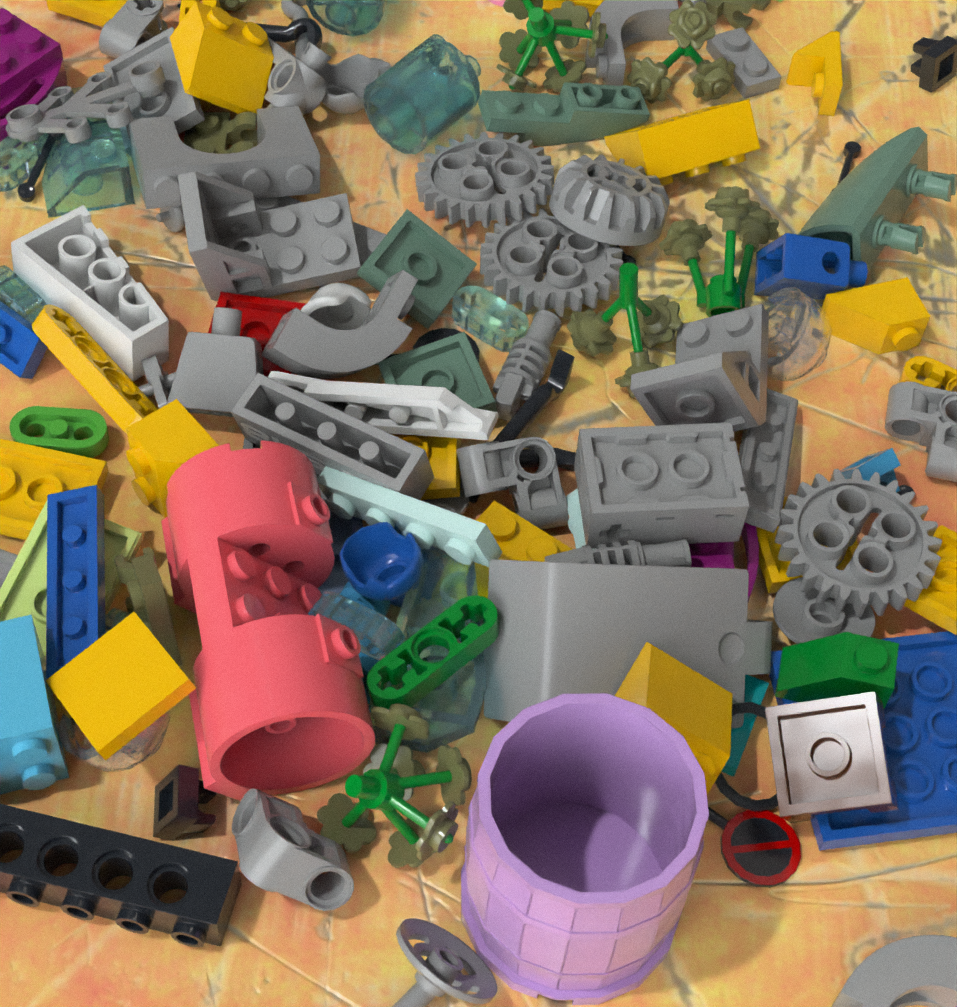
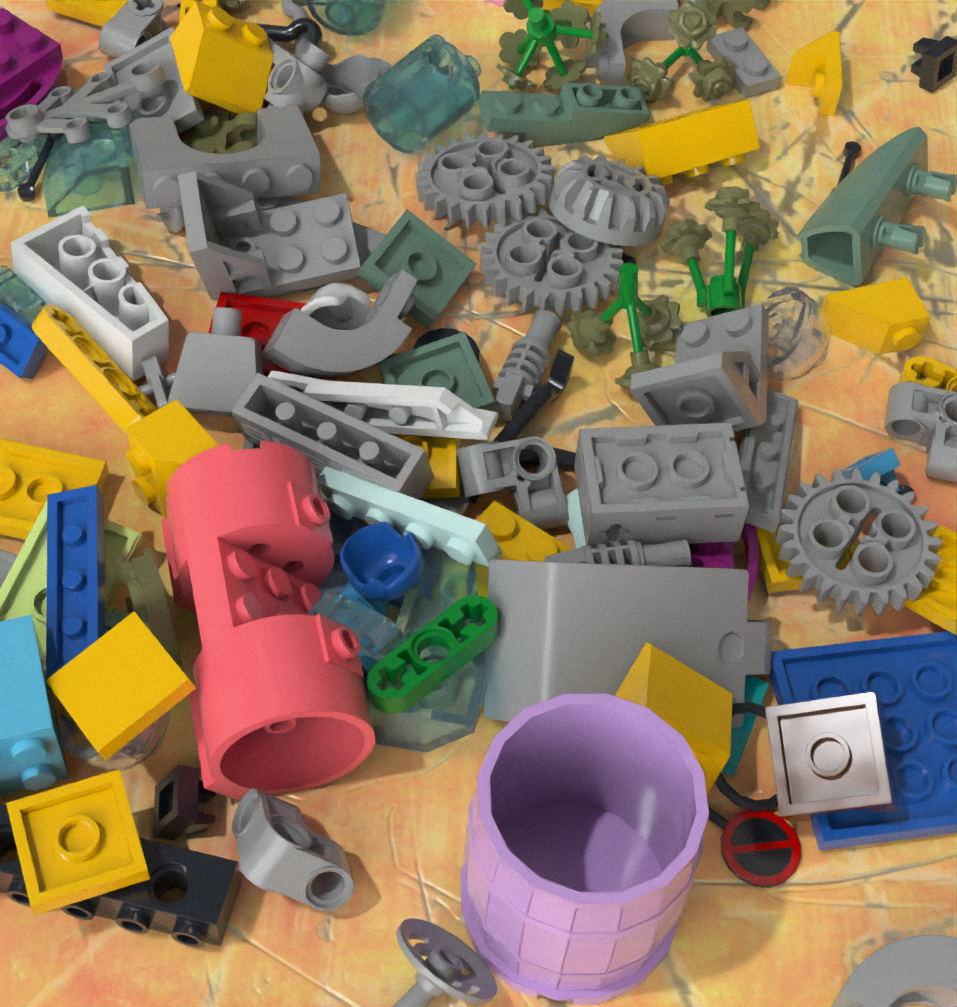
(61, 429): bright green plate -> none
(77, 842): none -> yellow plate
(387, 787): olive plant -> none
(490, 318): clear light blue beam -> none
(806, 620): light grey dish -> none
(809, 264): blue torso -> none
(837, 668): green slope -> none

